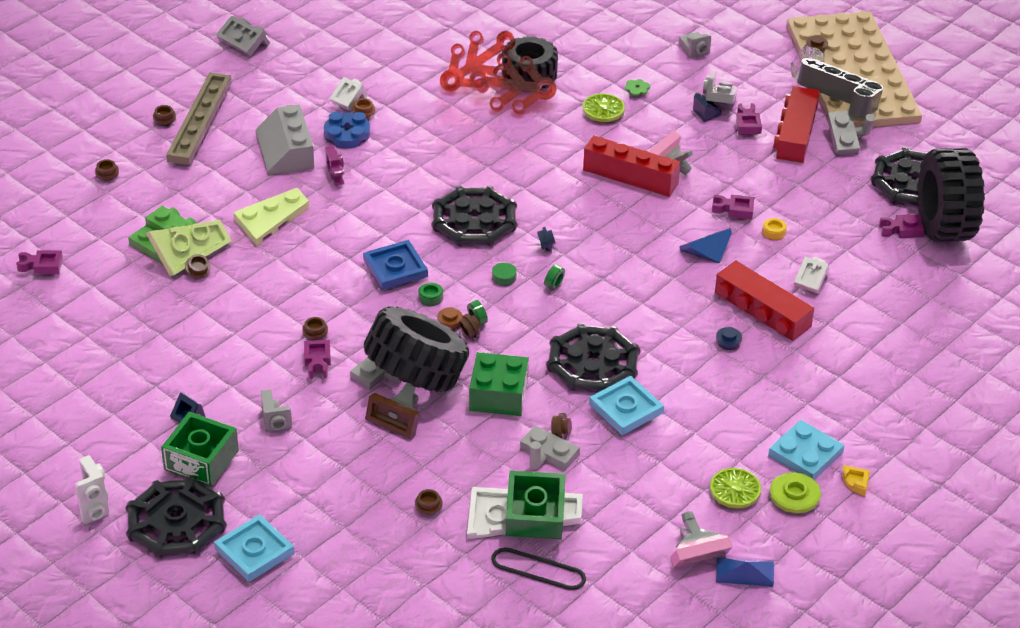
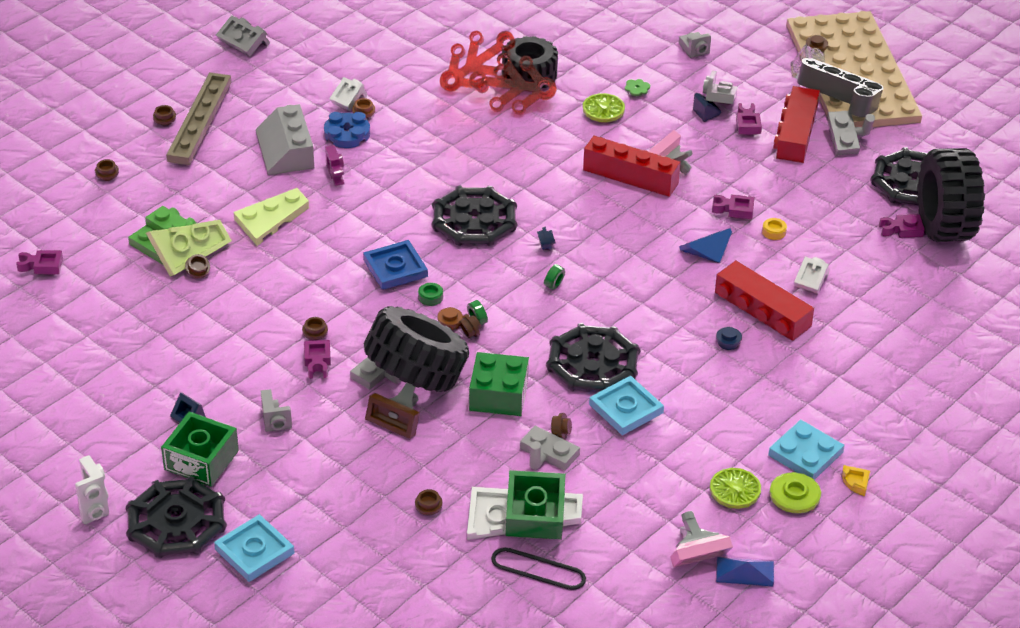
(504, 273): green tile -> none

